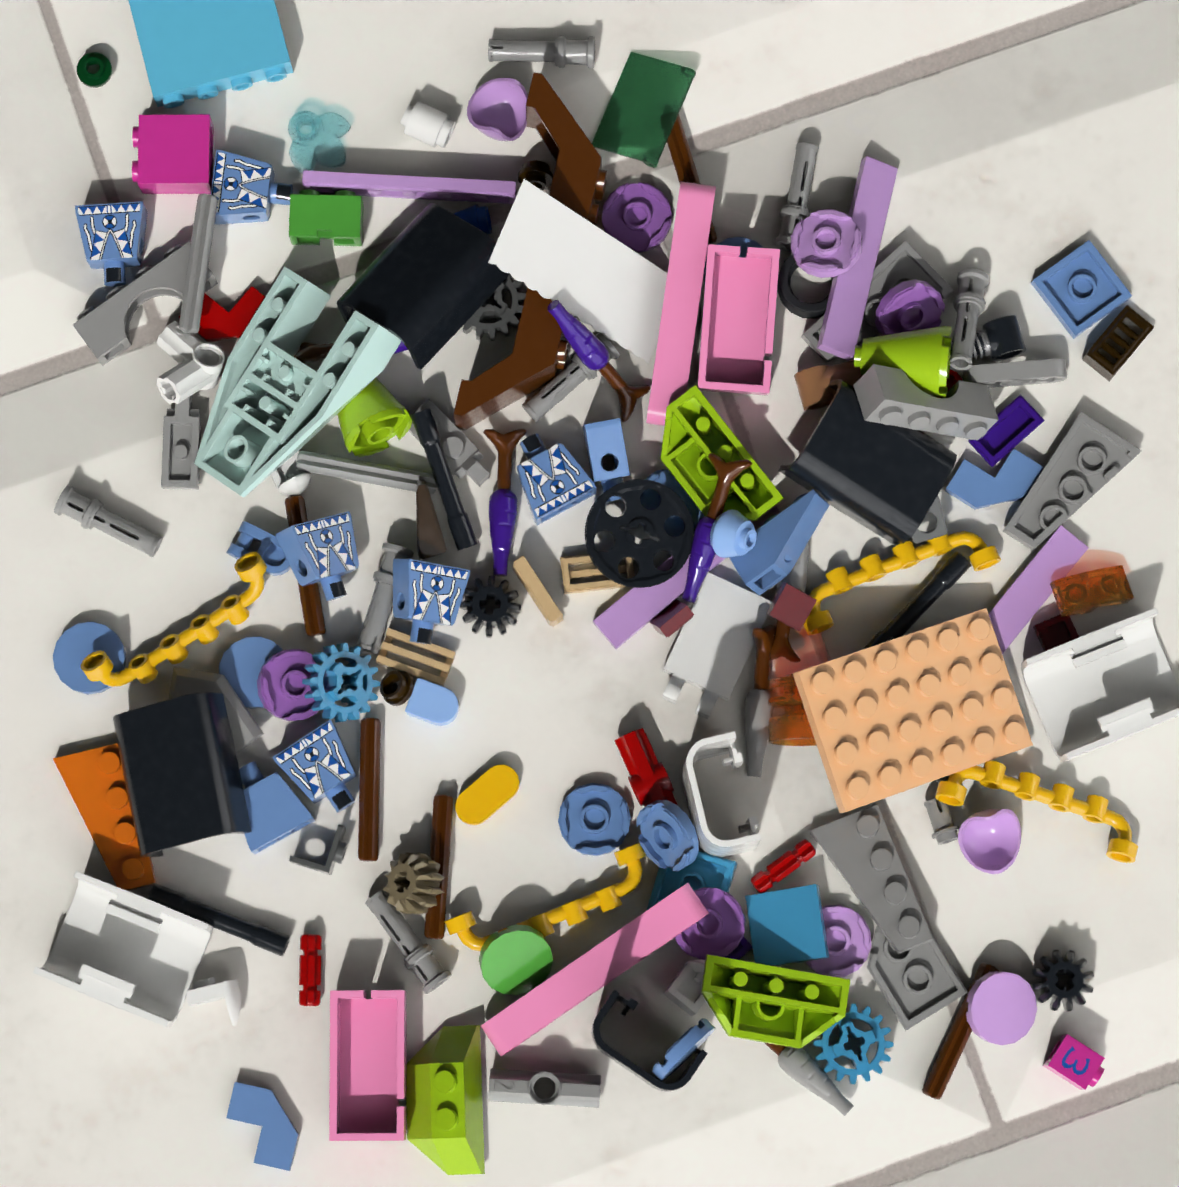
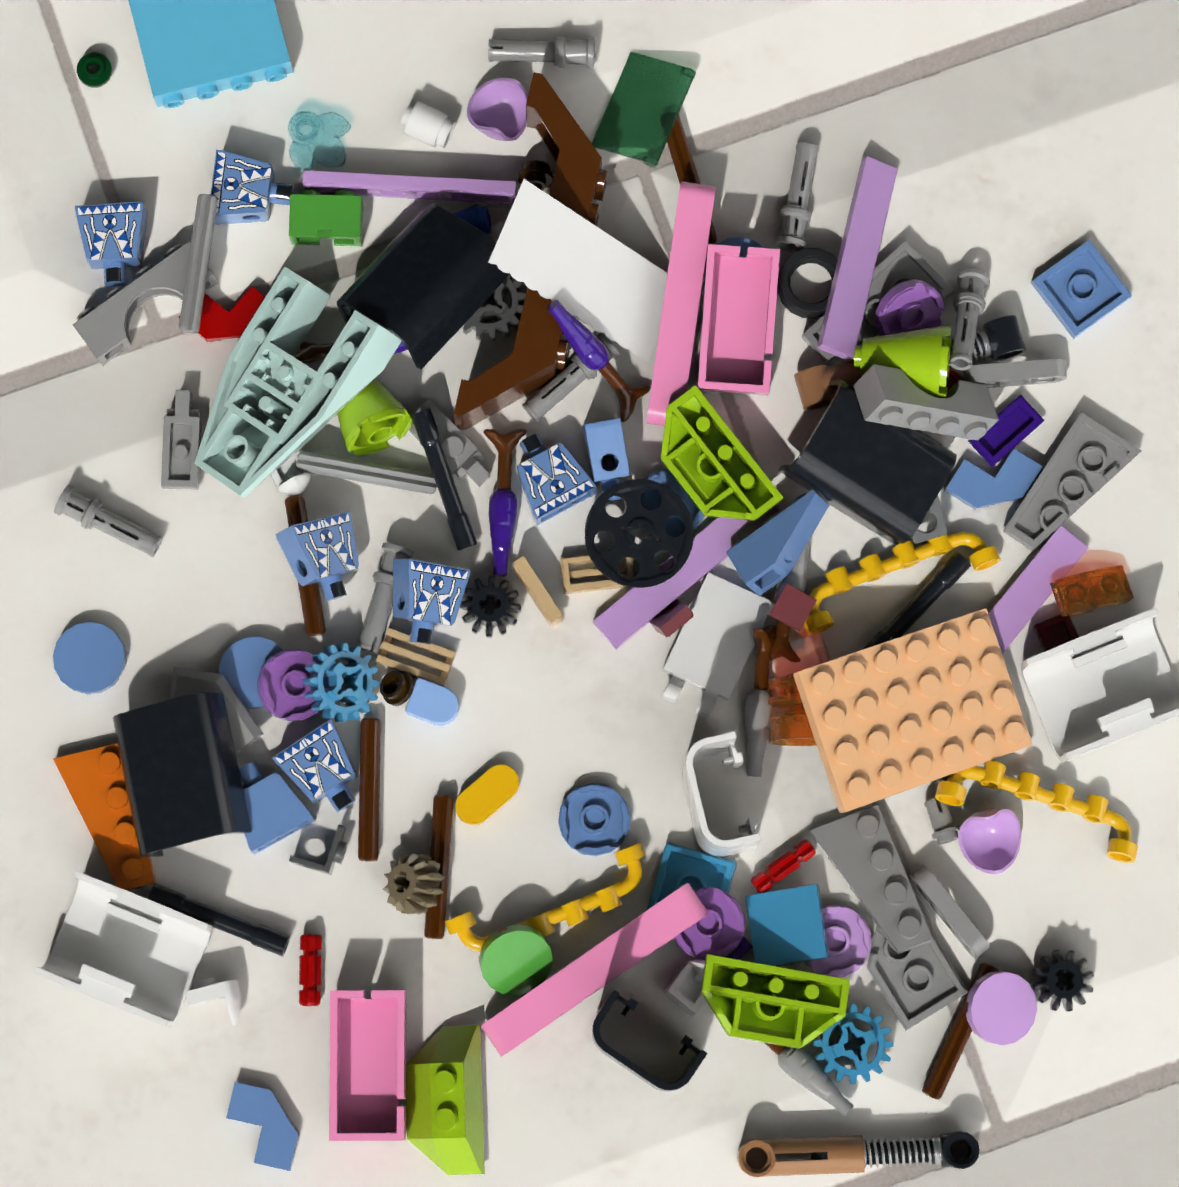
(174, 154): dark pink piece -> none
(197, 367): white piece -> none
(250, 569): yellow bar -> none
(269, 549): medium blue plate -> none
(417, 955): light grey pin -> none
(429, 534): dark brown slope -> none
(570, 1090): light grey piece -> none
(637, 216): medium lavender tile -> none
(646, 774): red piece -> none
(667, 835): medium blue tile -> none
(683, 1049): medium blue tile -> none
(701, 550): piece -> none
(732, 534): light blue cone -> none
(826, 243): lavender tile -> none
(853, 1153): none -> piece
(949, 911): none -> light grey beam
(1075, 1062): dark pink brick -> none
(1102, 364): dark brown slope -> none

